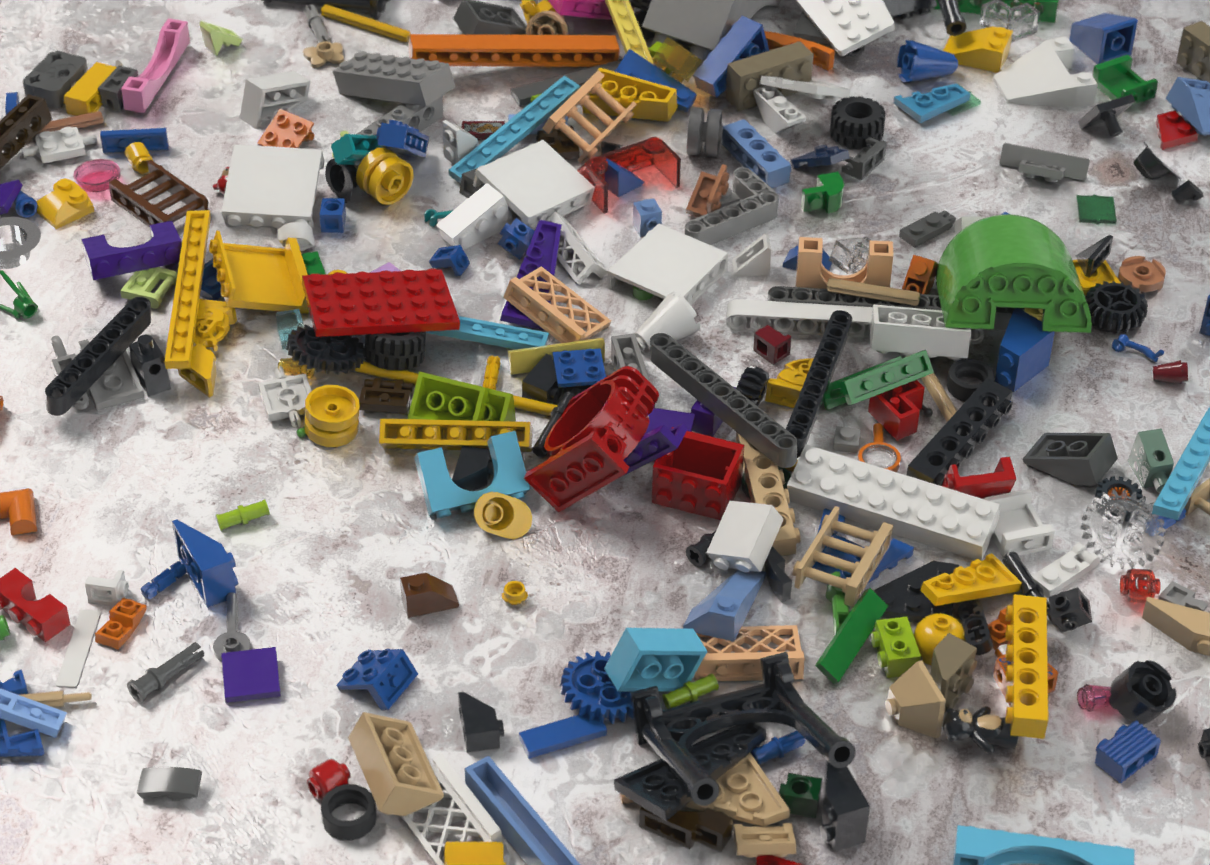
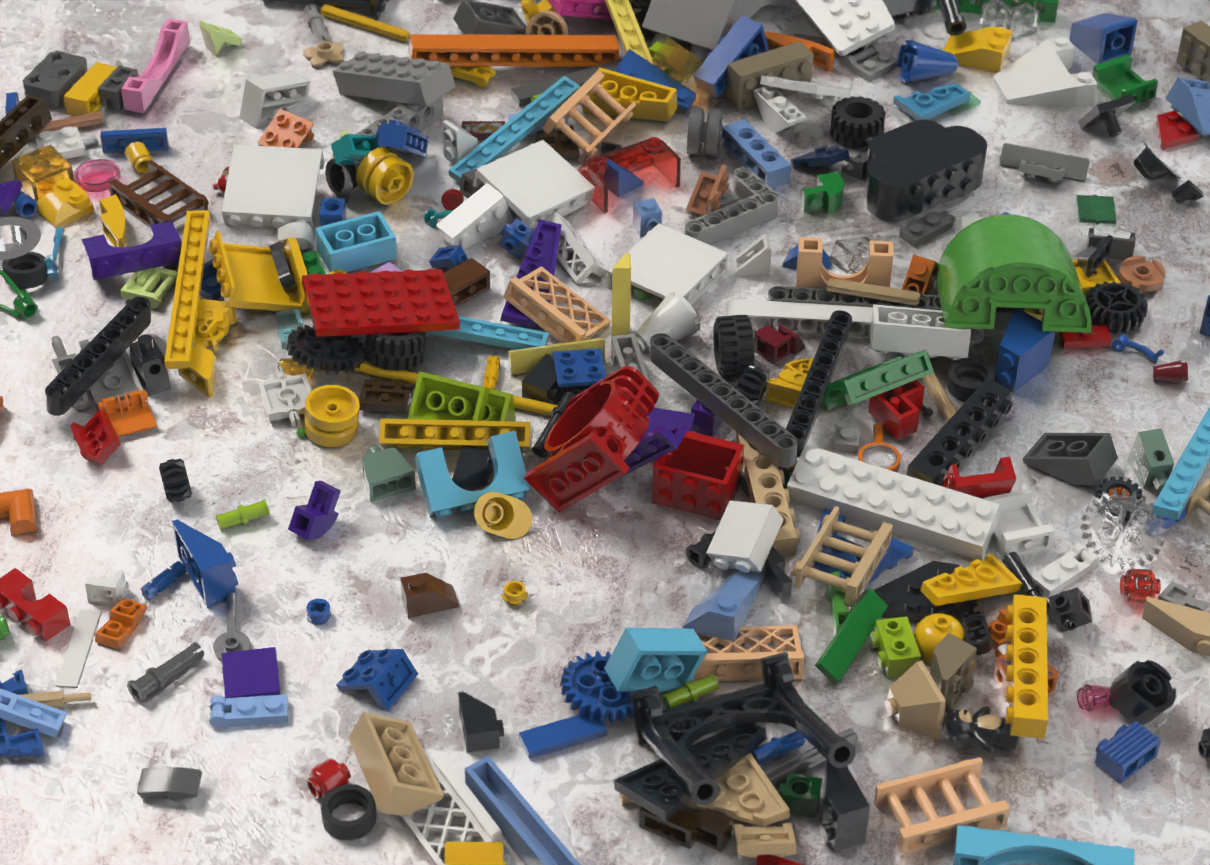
(27, 270): none -> black tyre
(41, 170): none -> clear yellow brick
(51, 259): none -> dark azure piece
(97, 438): none -> red bracket
(113, 221): none -> yellow slope
(130, 414): none -> orange hinge
(175, 480): none -> black gear
(248, 710): none -> light blue plate
(283, 267): none -> black beam
(317, 516): none -> dark purple brick
(318, 611): none -> blue bush
(356, 242): none -> medium azure brick
(386, 473): none -> sand green torso
(452, 199): none -> red plate
(467, 281): none -> reddish brown brick
(476, 74): none -> yellow plate
(621, 296): none -> light yellow slope
(733, 344): none -> black tyre
(796, 343): none -> dark red slope
(804, 761): none -> dark grey axle
(872, 68): none -> light grey plate
(921, 168): none -> black brick
(940, 829): none -> light nougat fence
(1097, 338): none -> red plate
(1121, 247): none -> dark grey hinge

